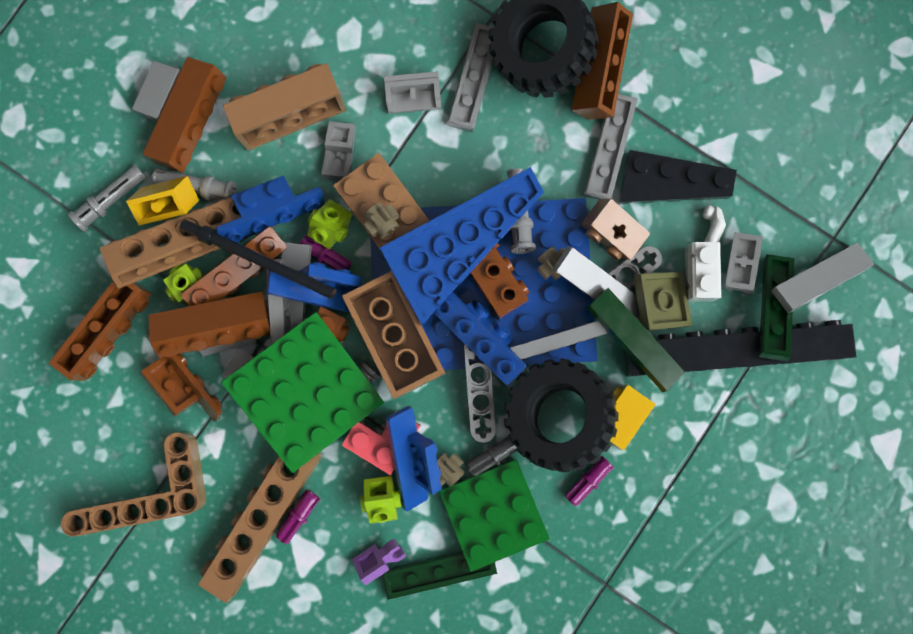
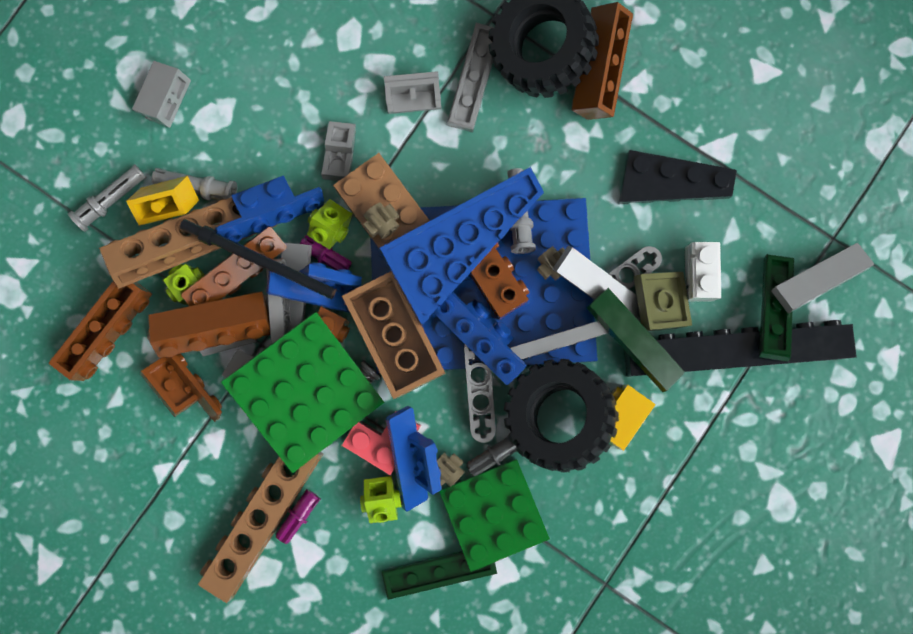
(148, 505): medium nougat beam -> none
(185, 115): dark orange brick -> none
(284, 106): medium nougat brick -> none
(374, 560): medium lavender plate -> none
(588, 481): magenta axle -> none
(610, 150): light grey tile -> none
(628, 232): brick -> none
(717, 223): white arm -> none
(743, 263): light grey hinge -> none

